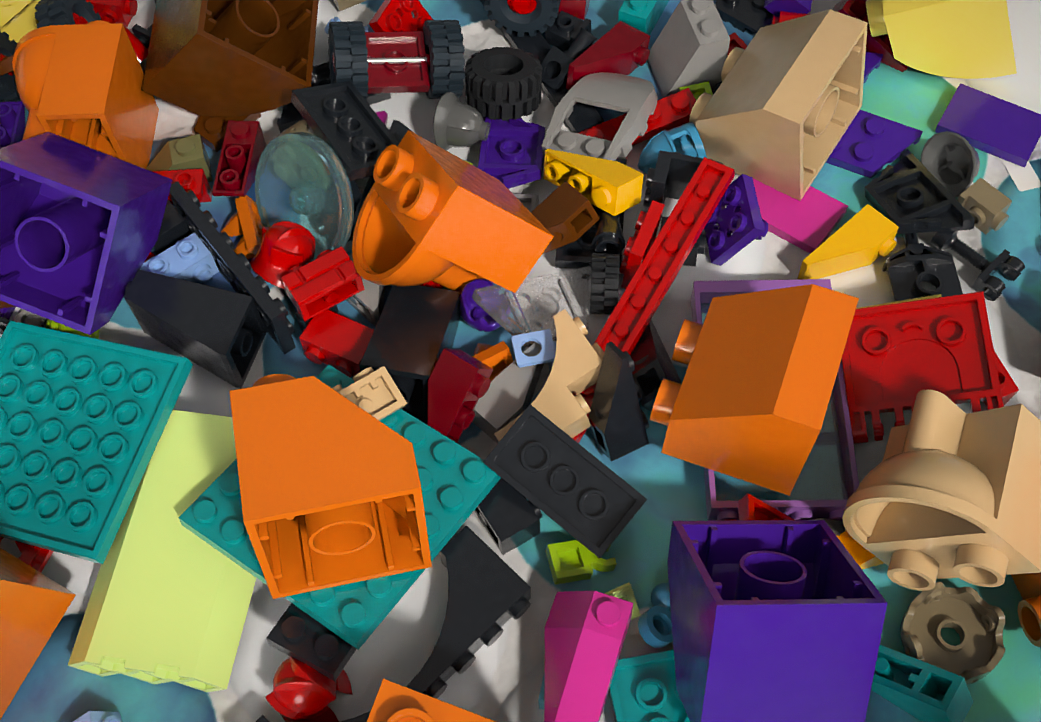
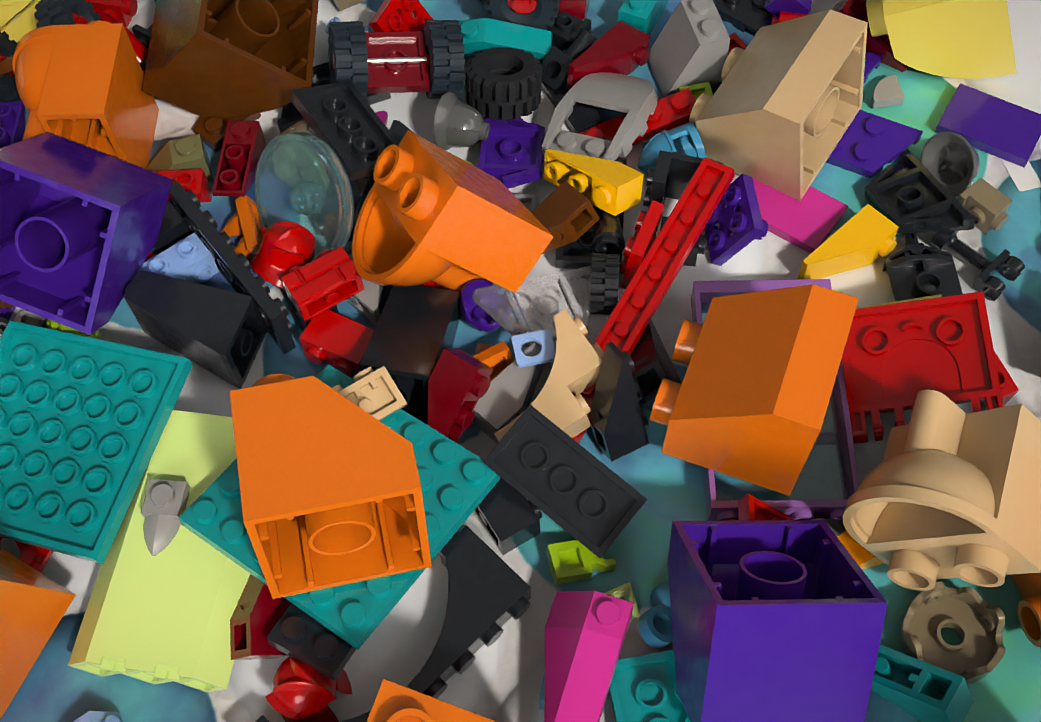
(161, 509): none -> light grey plate
(254, 620): none -> dark red slope
(490, 33): none -> teal slope
(887, 93): none -> light grey tile

